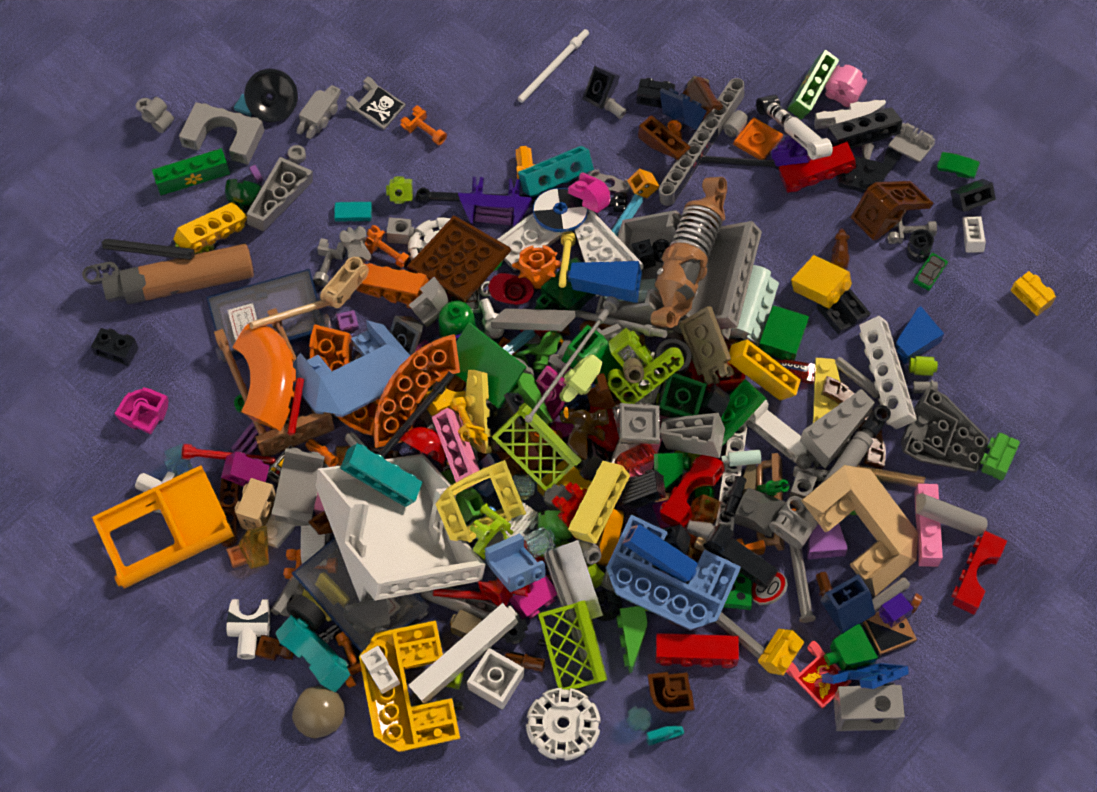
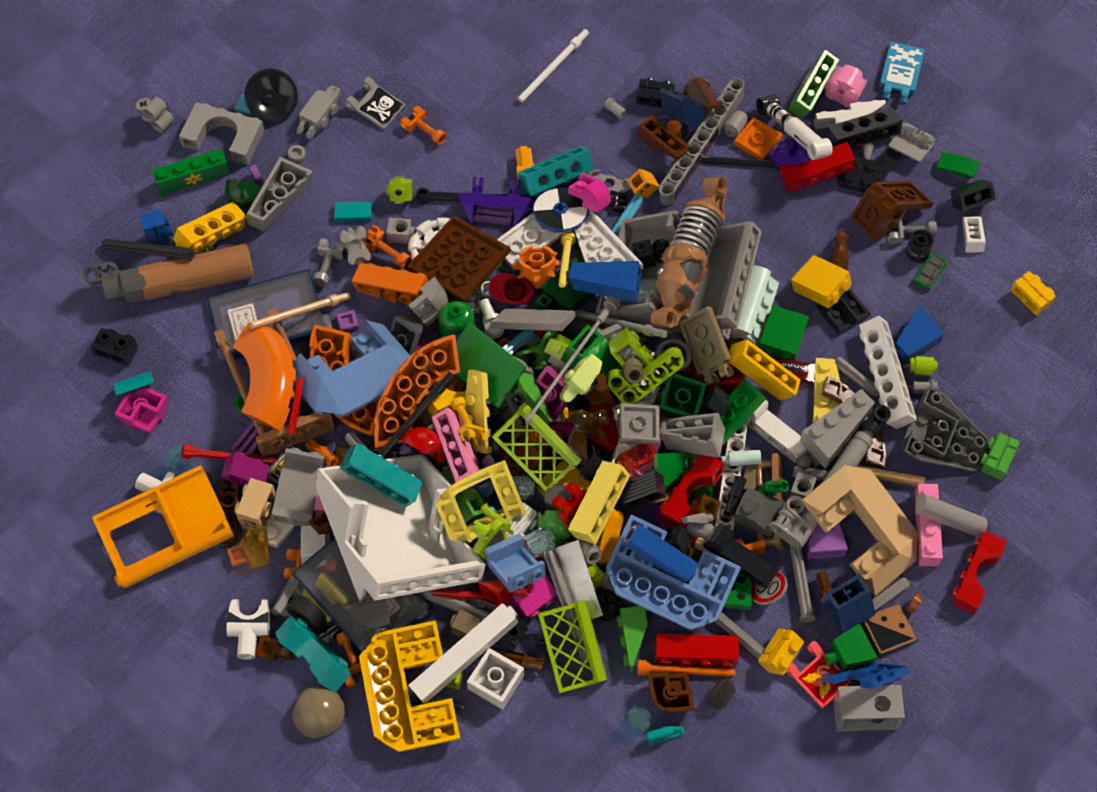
(133, 383): none -> teal slope
(156, 227): none -> blue brick
(344, 282): tan piece -> none
(380, 669): white slope -> none
(557, 346): none -> lime brick
(558, 735): white plate -> none
(600, 87): black slope -> none
(645, 668): none -> orange piece
(698, 519): none -> light grey bar
(721, 694): none -> clear smoke brick
(895, 610): dark purple brick -> none
(901, 70): none -> dark azure tile

